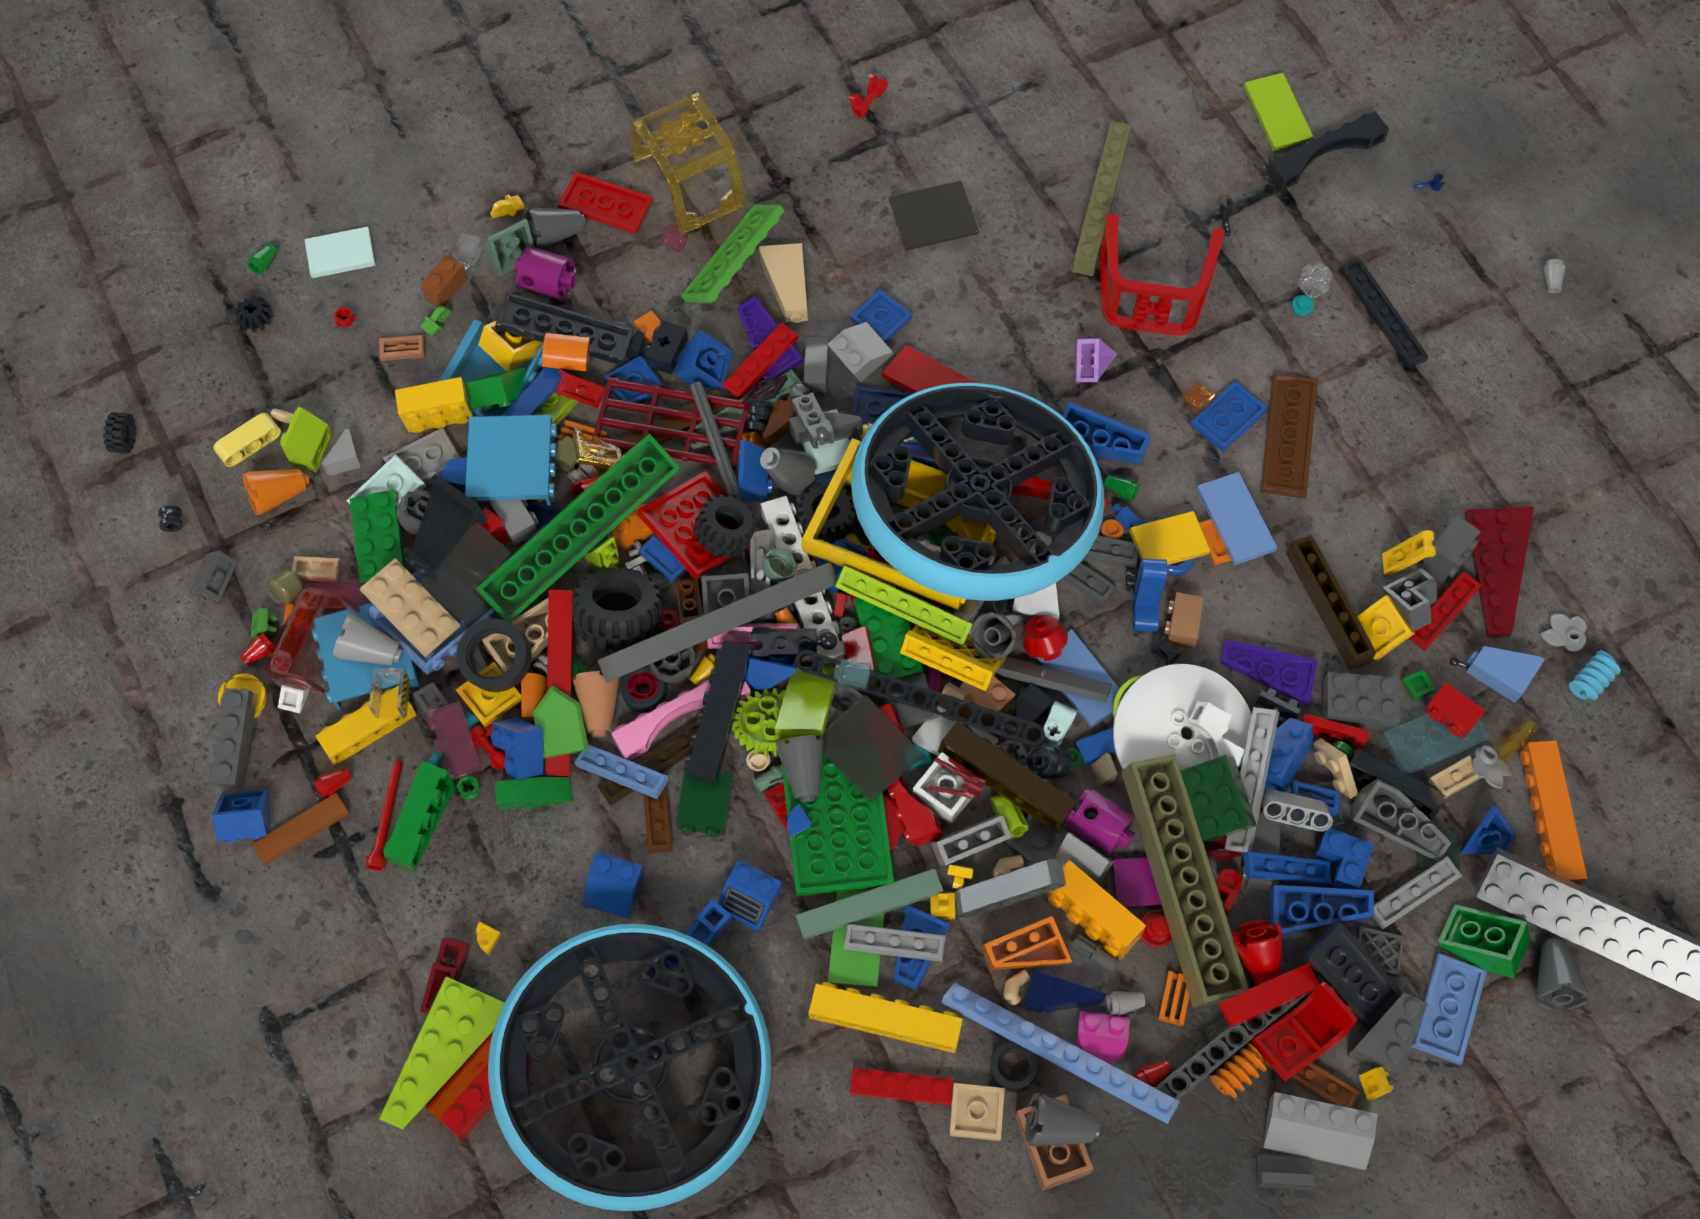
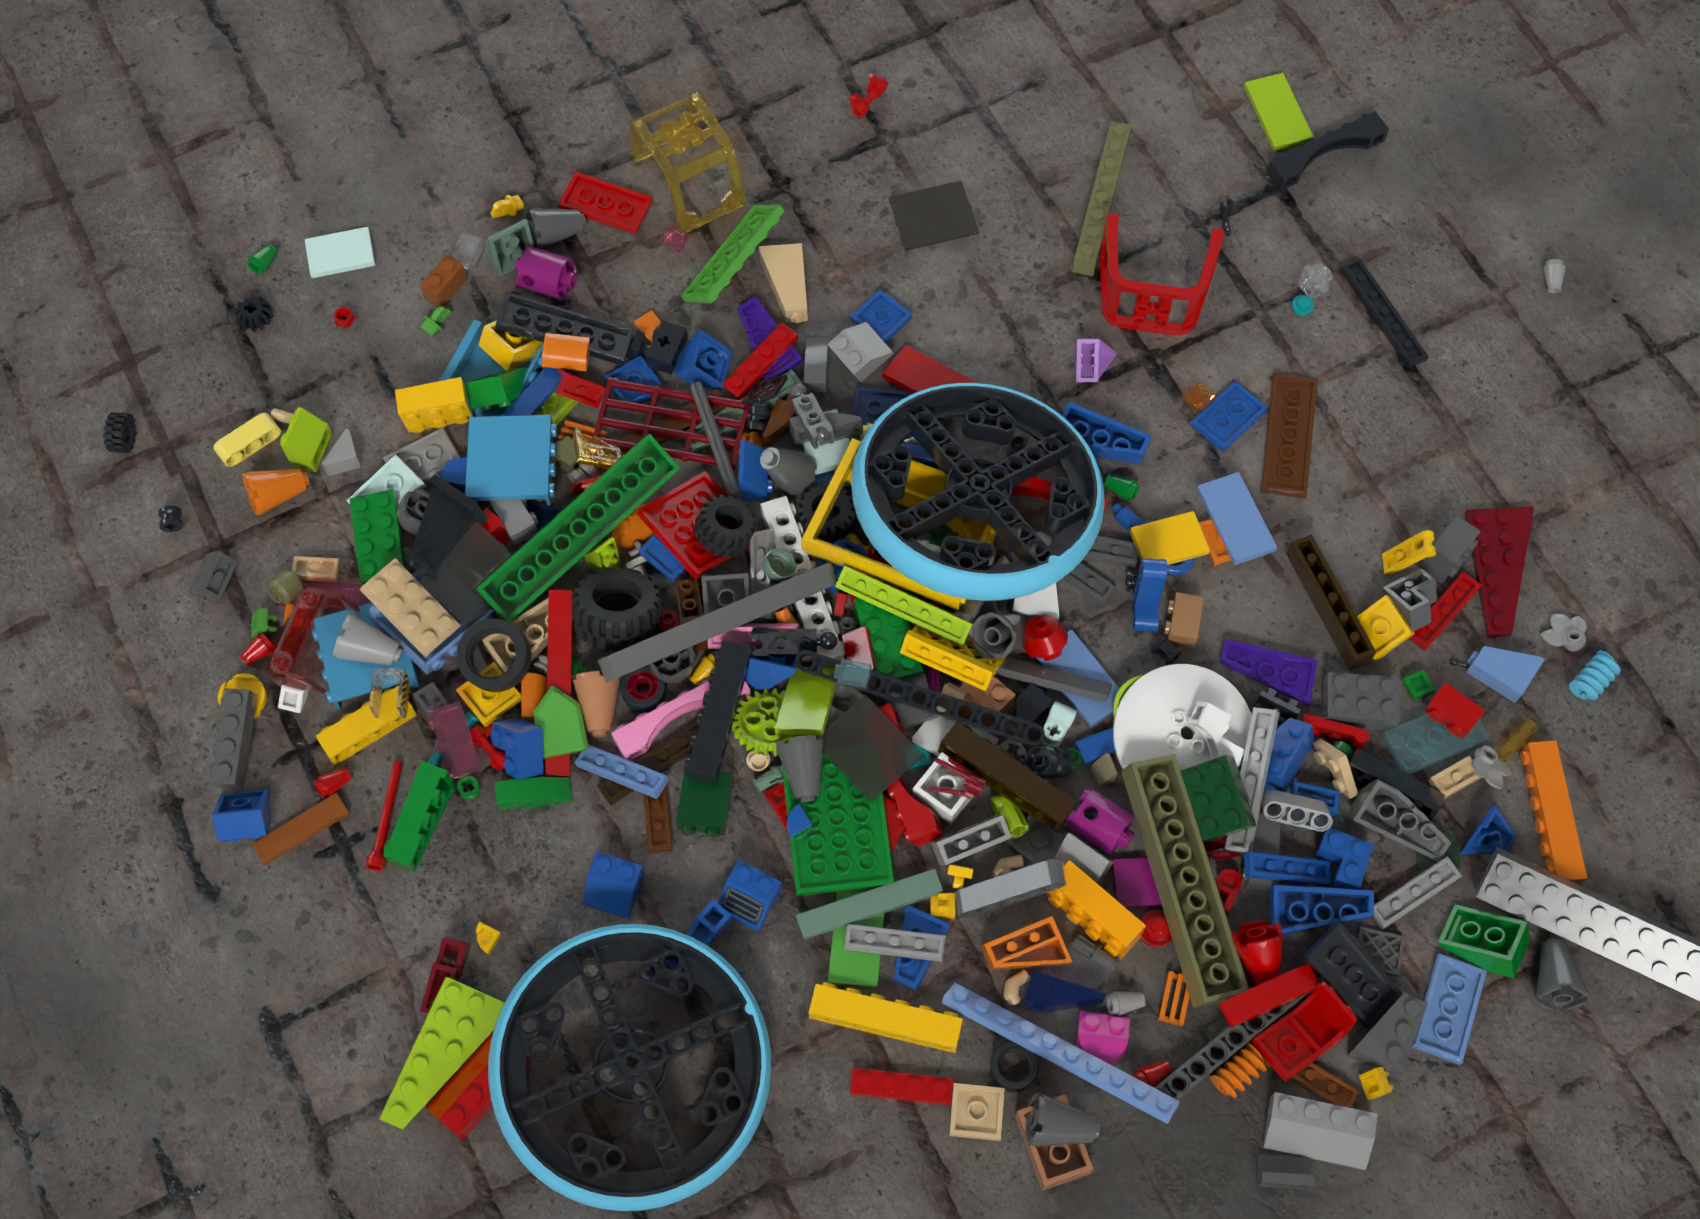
(401, 351): nougat tile -> none
(1111, 529): orange tile -> none
(1435, 184): clear blue hand -> none

